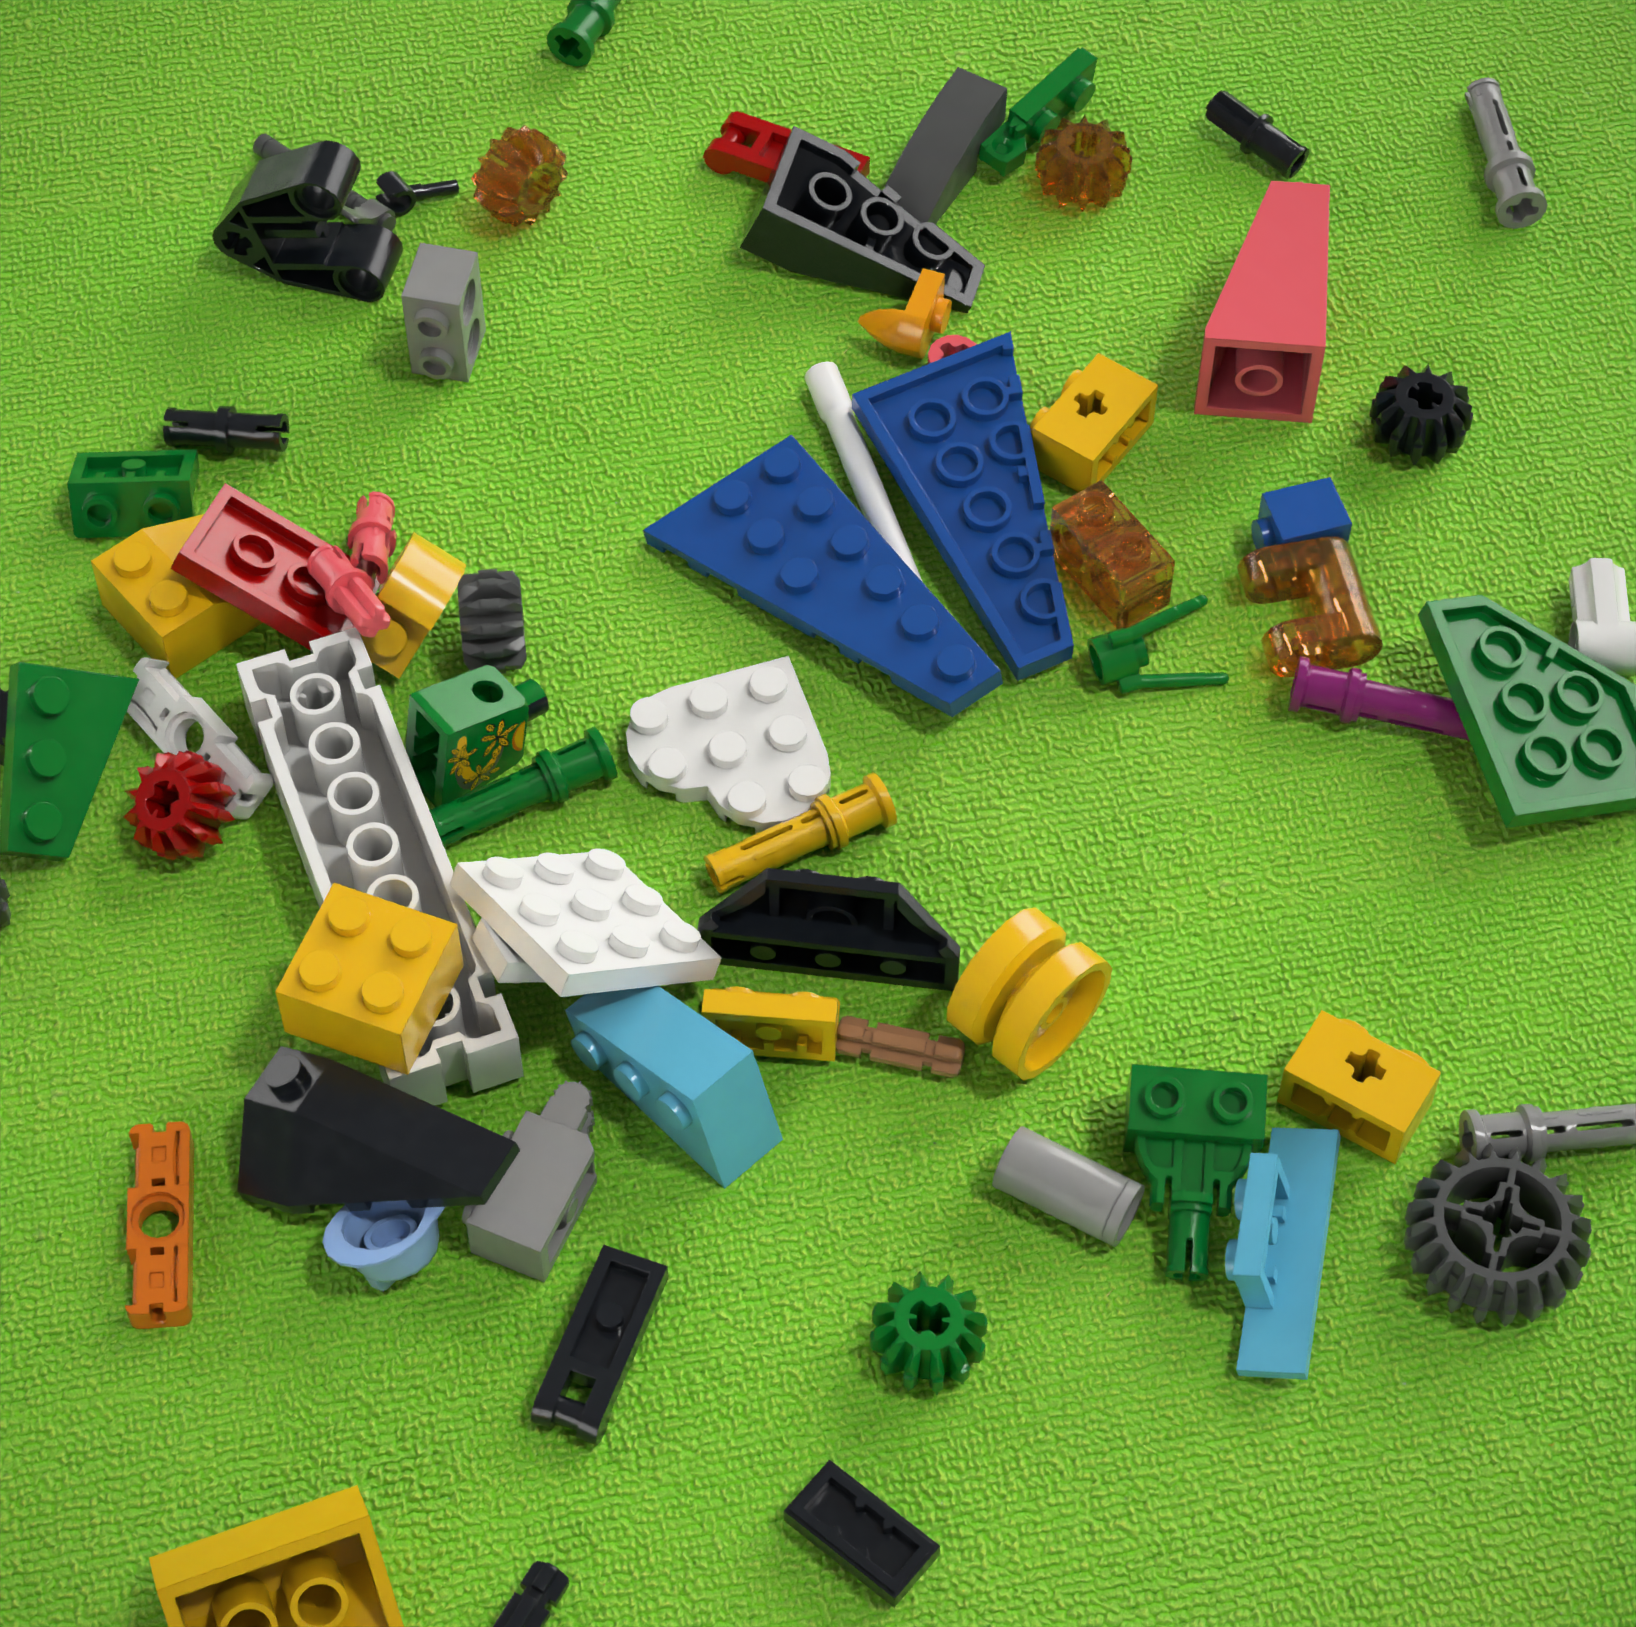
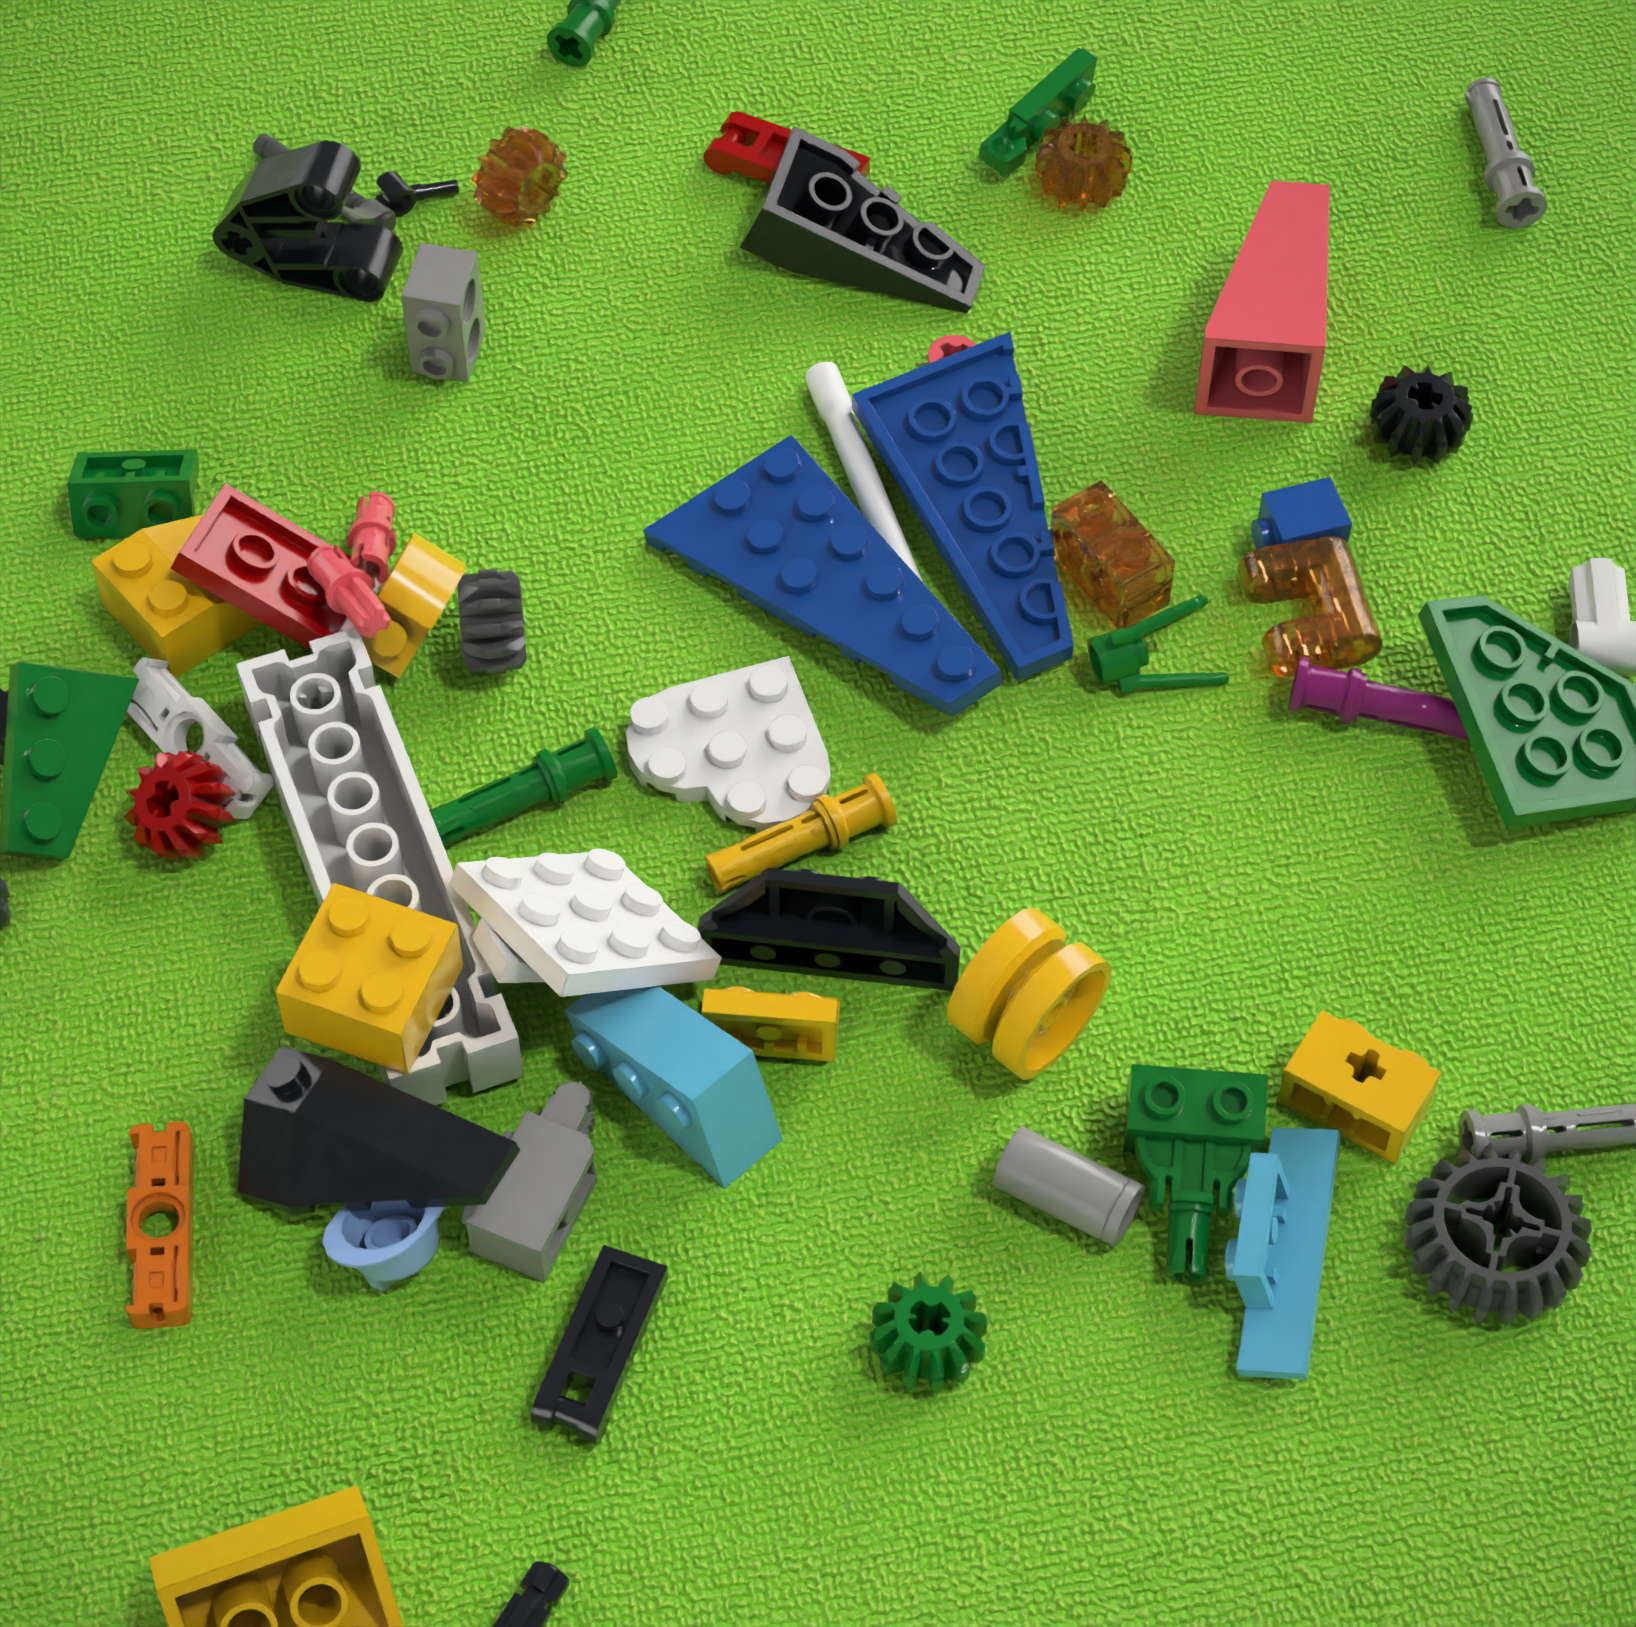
(226, 429): black pin -> none
(469, 730): green torso -> none
(861, 1533): black plate -> none
(900, 1046): medium nougat axle -> none
(913, 328): light orange plate -> none
(947, 145): dark grey slope -> none
(1093, 423): yellow brick -> none
(1256, 134): black axle -> none

